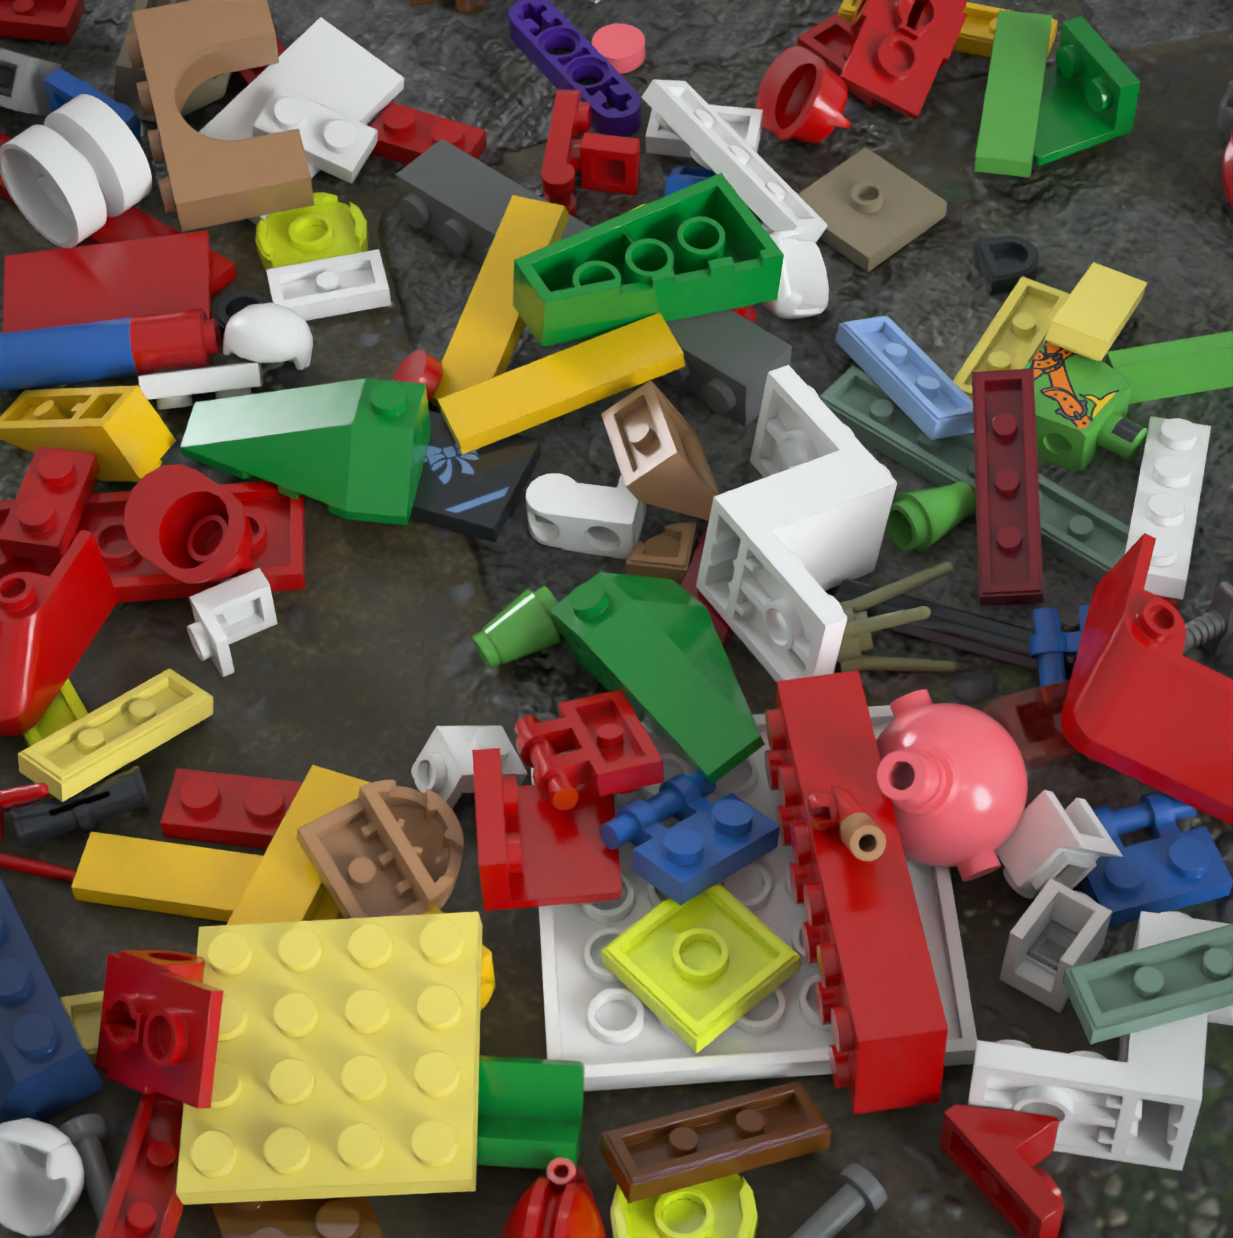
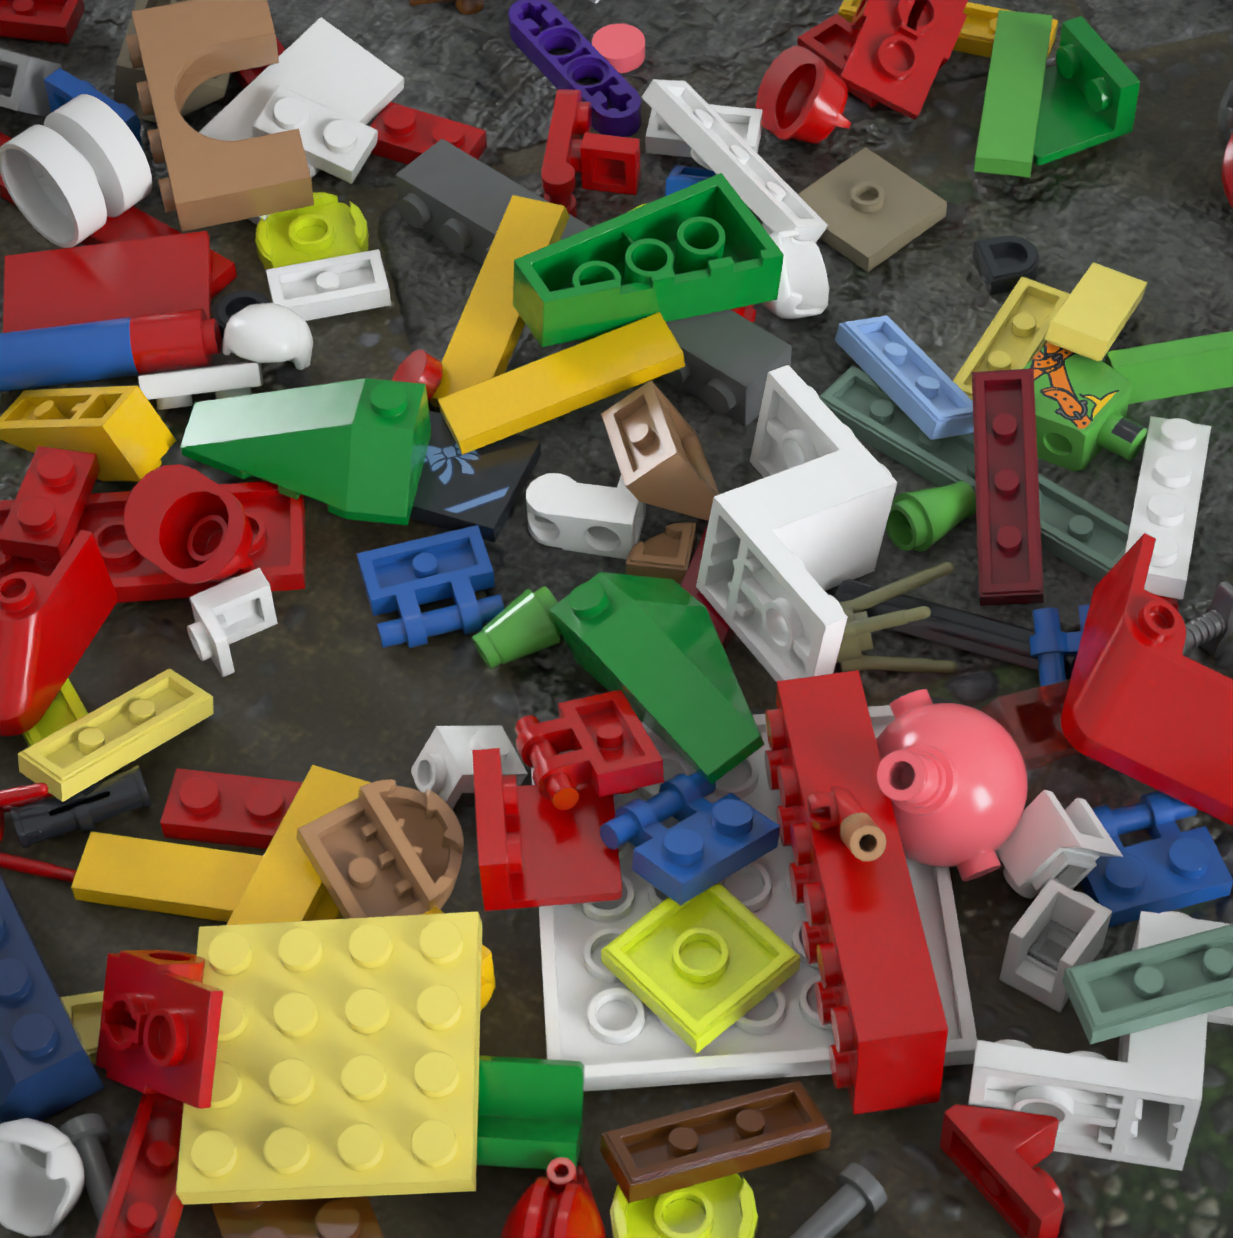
(426, 572): none -> blue plate

